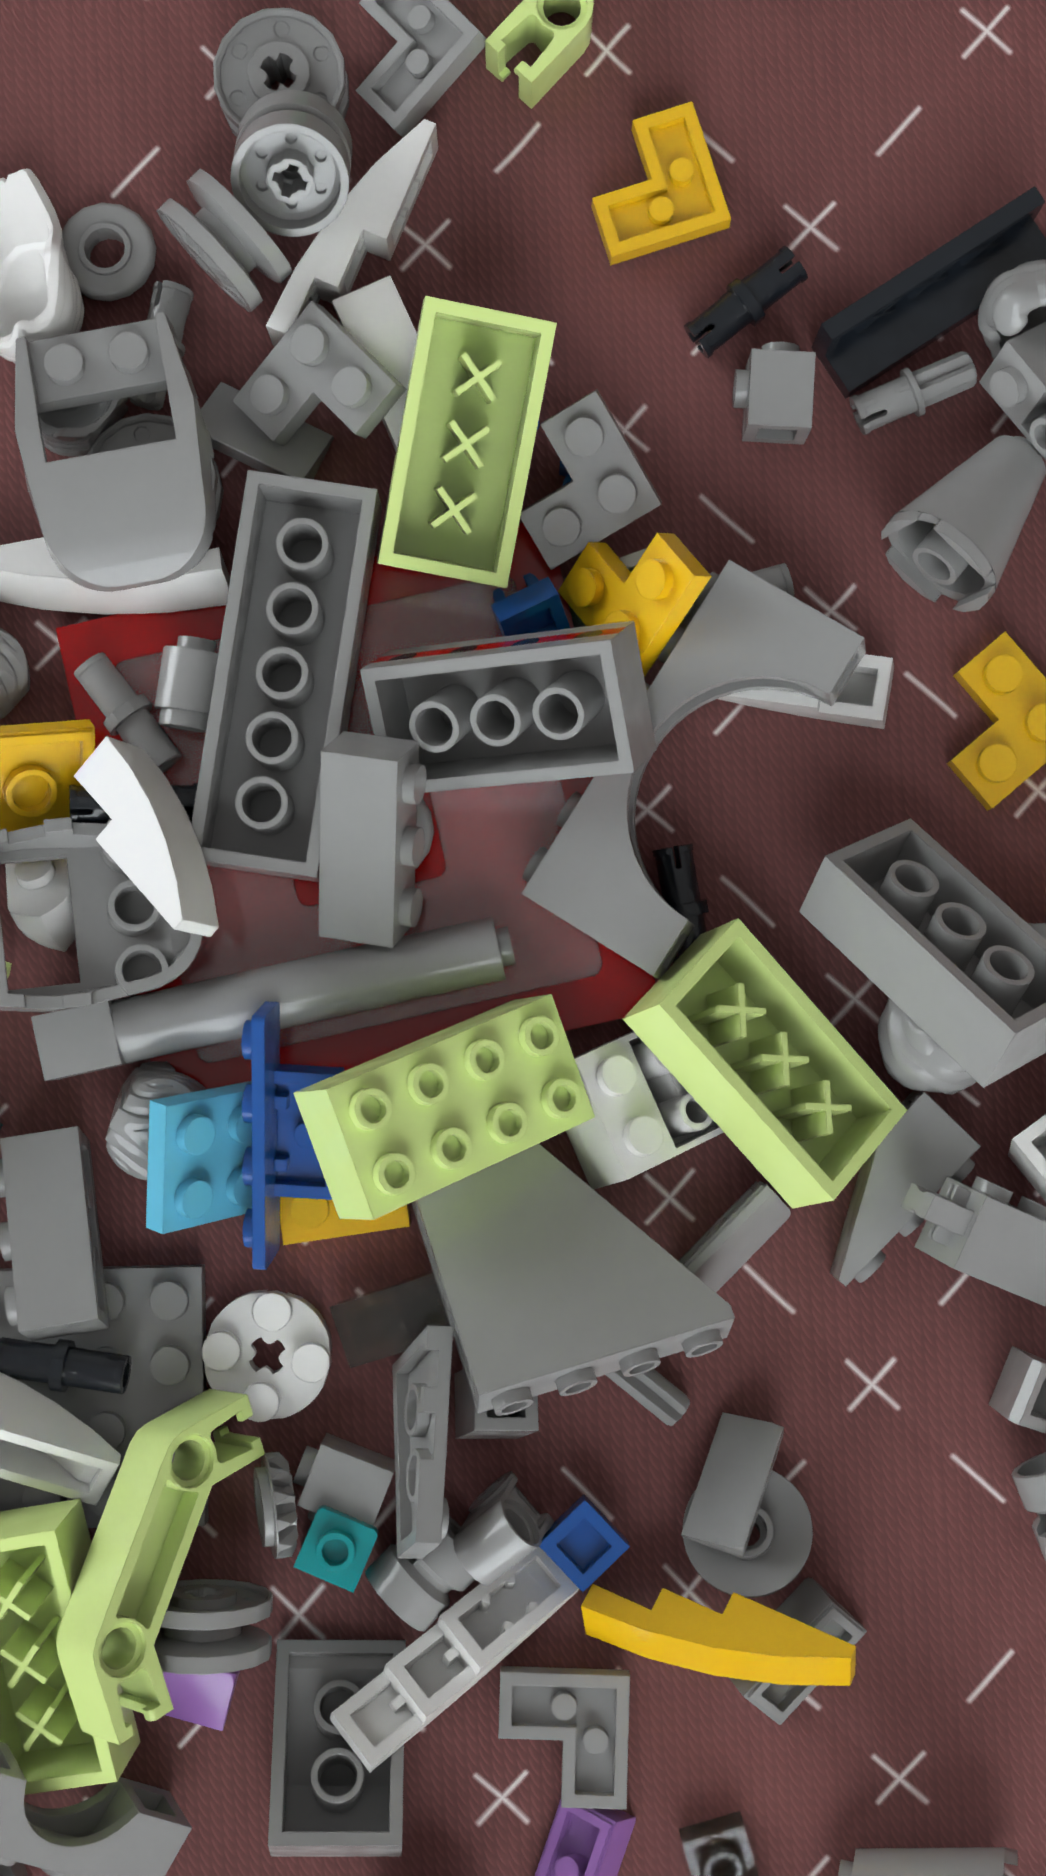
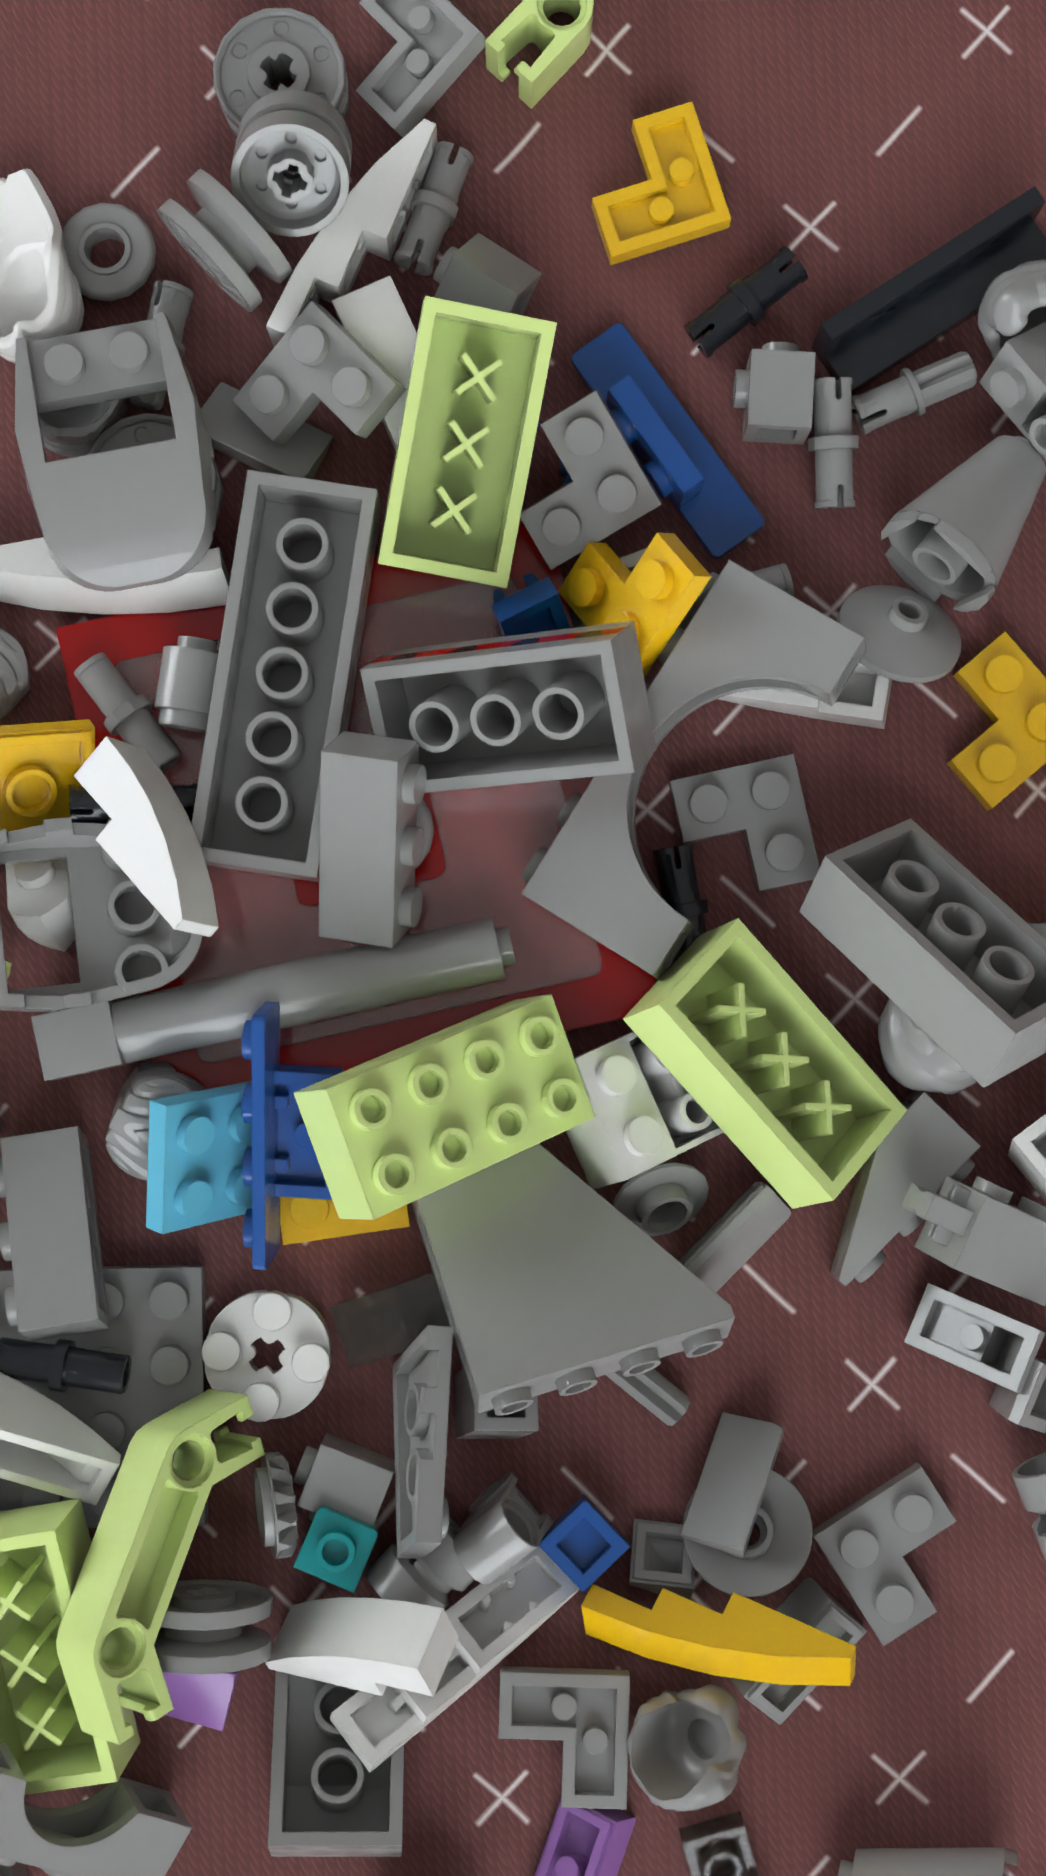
(366, 1644): none -> white slope
(434, 208): none -> light grey pin
(486, 277): none -> light grey brick
(660, 1558): none -> light grey slope
(663, 1197): none -> light grey piece
(668, 442): none -> blue bracket
(687, 1747): none -> light grey hair
(763, 803): none -> light grey plate
(833, 443): none -> light grey pin
(869, 1546): none -> light grey plate
(903, 633): none -> light grey dish
(974, 1338): none -> light grey slope

